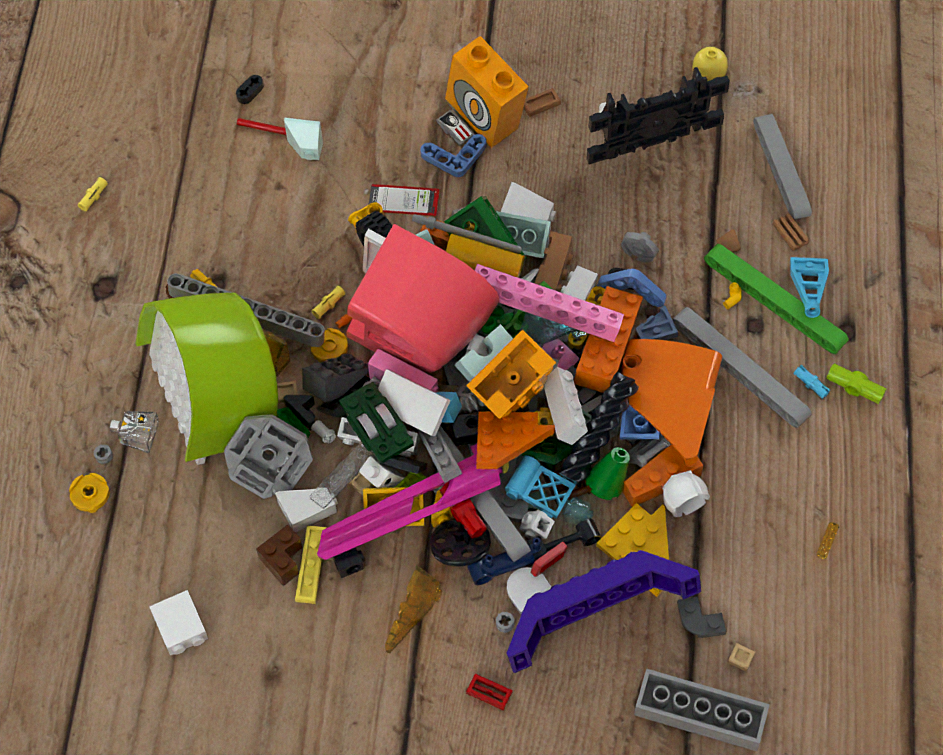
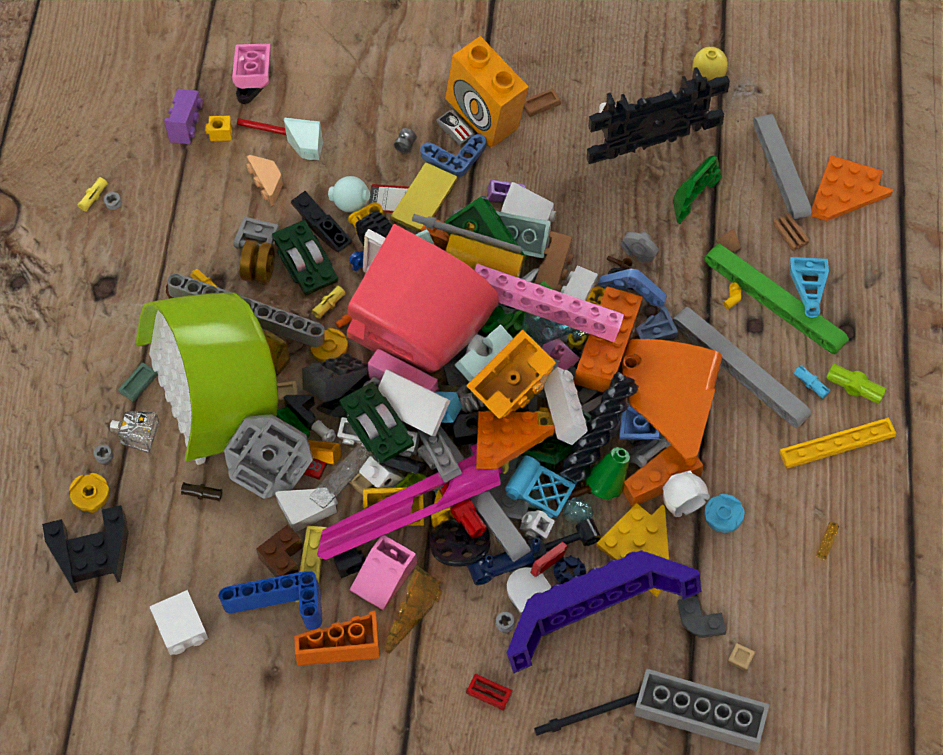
(90, 554): none -> black wedge
(115, 204): none -> light grey bush
(138, 382): none -> sand green tile
(183, 116): none -> medium lavender wedge
(201, 491): none -> dark brown pin
(219, 128): none -> yellow brick
(251, 65): none -> bright pink slope
(256, 230): none -> light grey plate
(257, 261): none -> pearl gold wheel
(266, 177): none -> light nougat slope
(277, 590): none -> blue beam
(304, 257): none -> dark green piece
(315, 469): none -> red tile
(321, 224): none -> black slope
(325, 451): none -> light orange slope
(339, 642): none -> orange wedge
(349, 194): none -> light aqua brick
(356, 260): none -> blue plate
(383, 572): none -> bright pink slope
(405, 139): none -> flat silver wheel
(423, 453): none -> white pin
(424, 196): none -> light yellow tile
(498, 186): none -> medium lavender slope
(555, 724): none -> black bar
(560, 568): none -> dark blue gear
(627, 261): none -> reddish brown hand
(704, 175): none -> green wedge
(724, 513): none -> medium azure tile
(837, 443): none -> yellow tile
(847, 188): none -> orange wing

